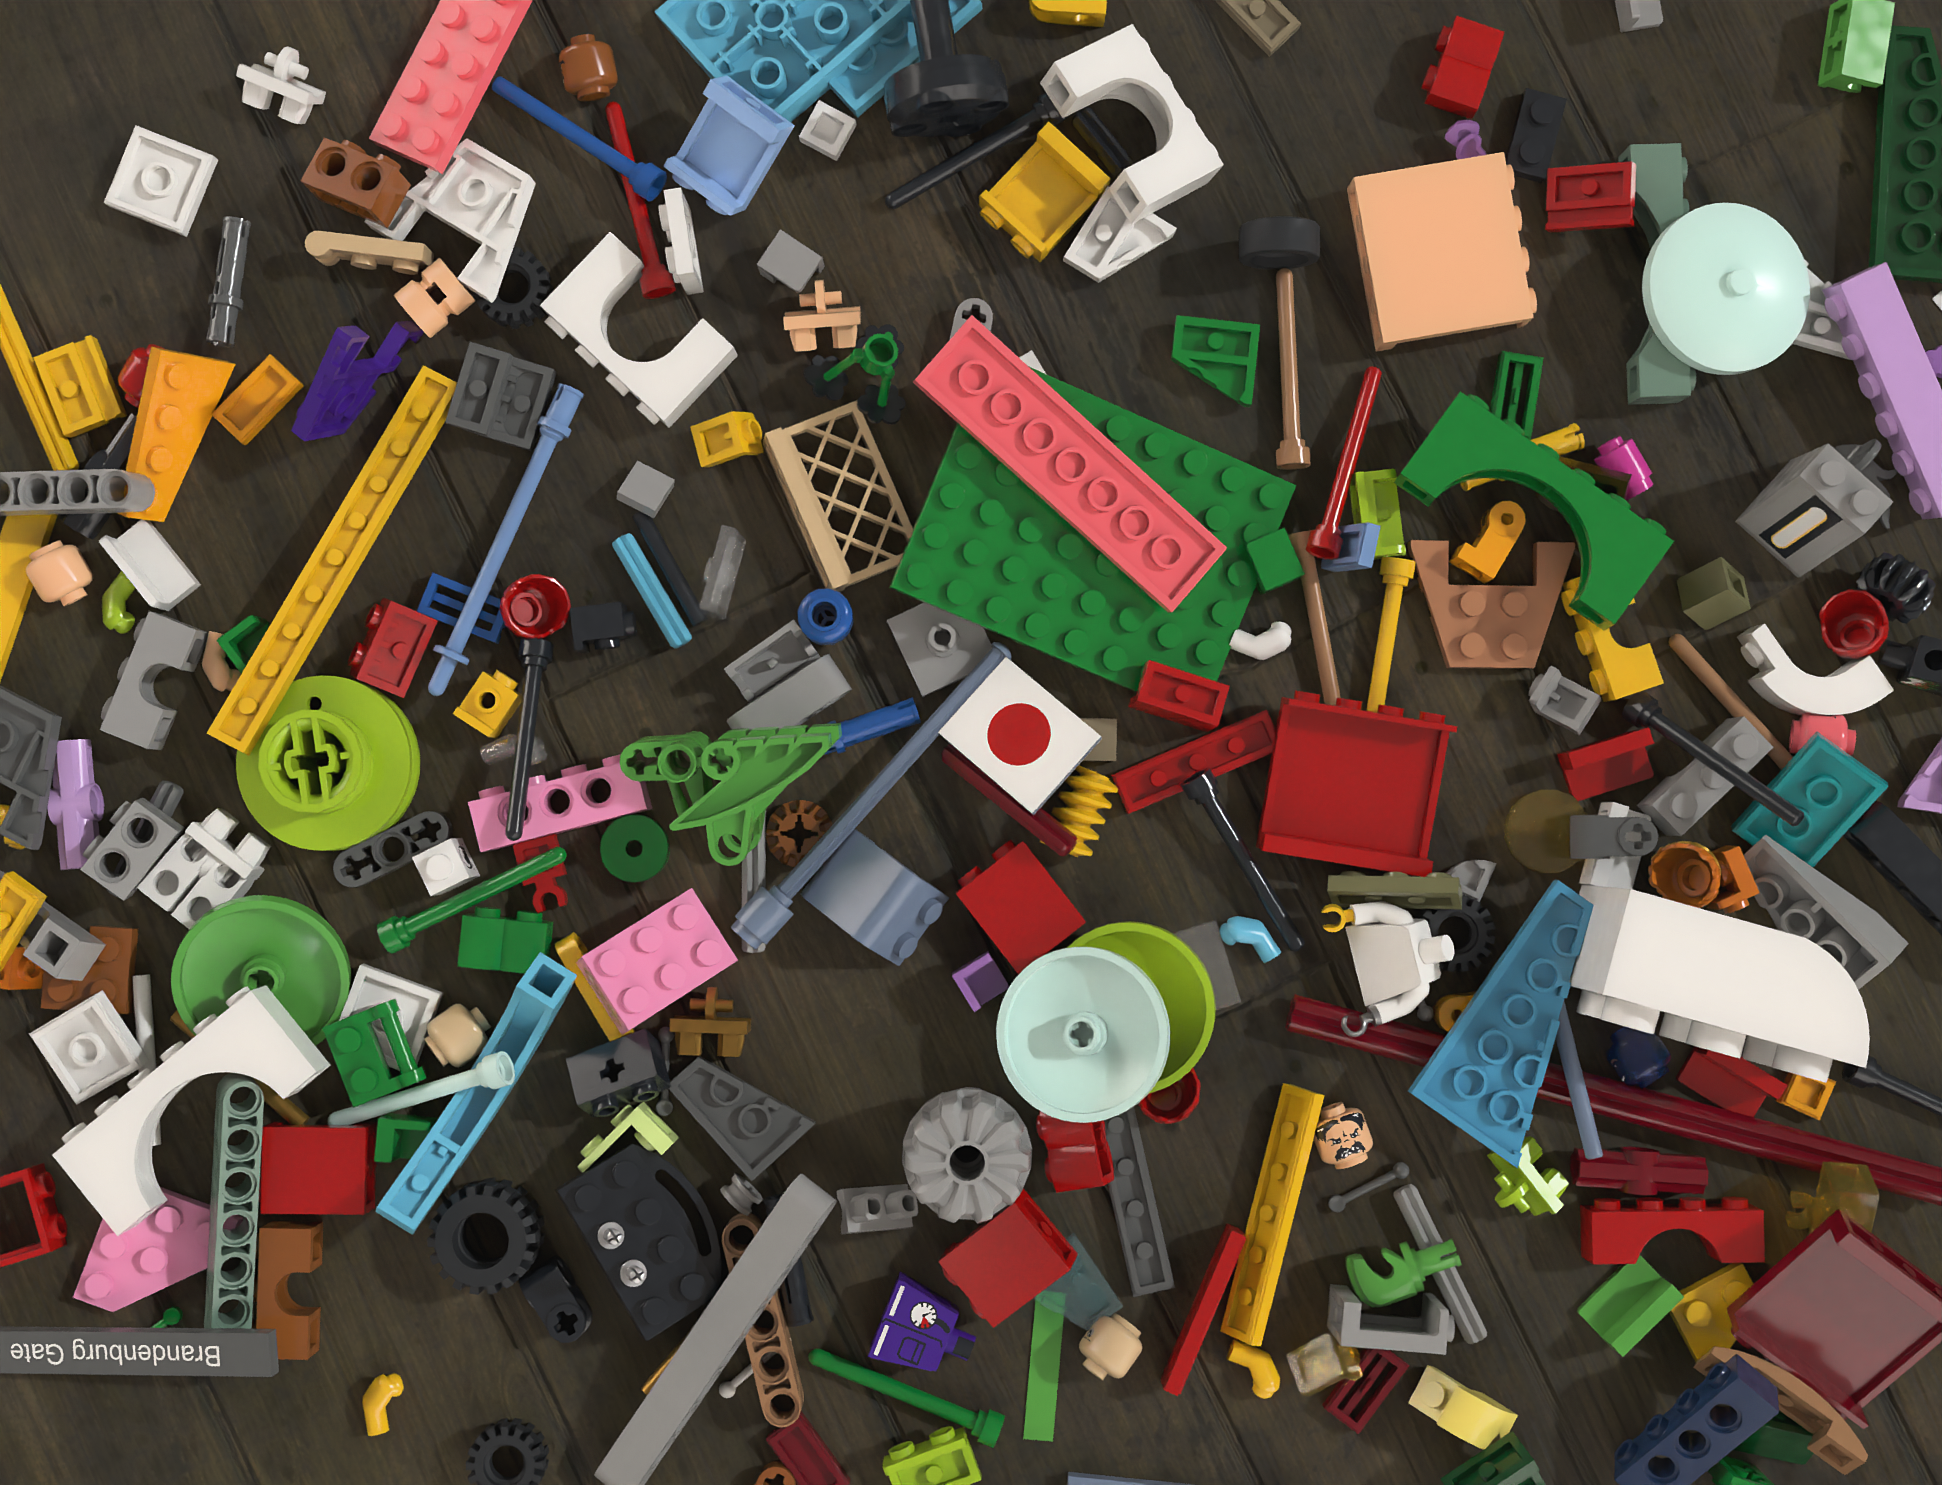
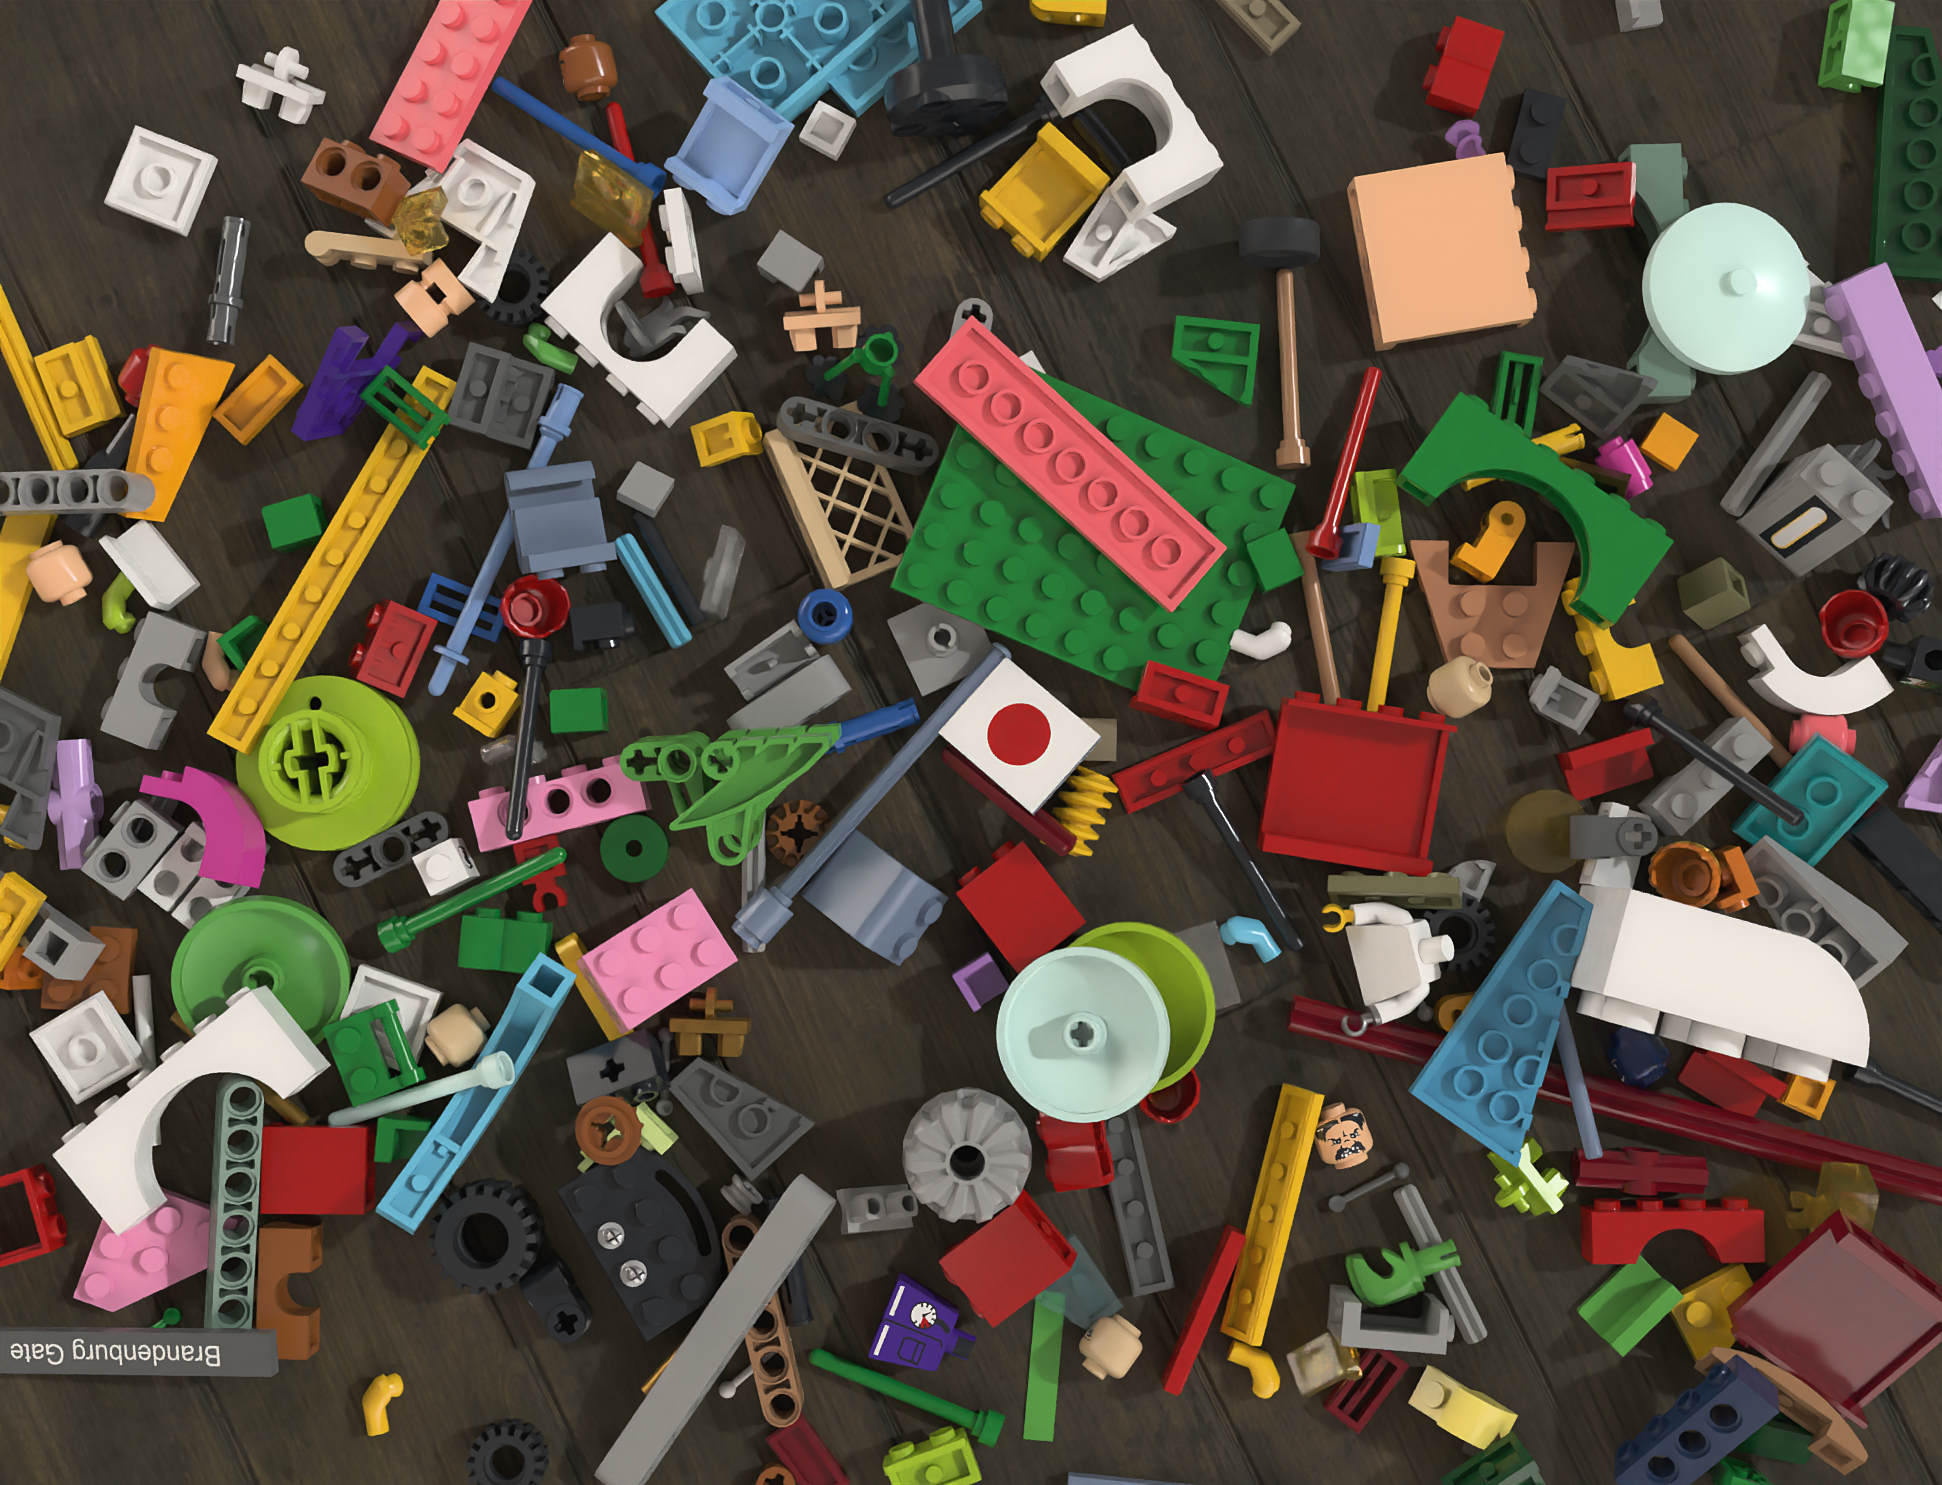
(231, 822): none -> dark pink arch
(295, 523): none -> green panel
(419, 221): none -> clear yellow bracket
(430, 428): none -> green tile
(546, 353): none -> bright green arm
(557, 520): none -> sand blue piece
(579, 711): none -> green panel
(592, 1135): none -> dark orange gear
(611, 198): none -> clear yellow plate
(657, 327): none -> dark grey piece
(858, 428): none -> dark grey beam
(1460, 687): none -> tan head
(1596, 393): none -> dark grey wing
(1668, 442): none -> light orange tile
(1775, 443): none -> light grey axle

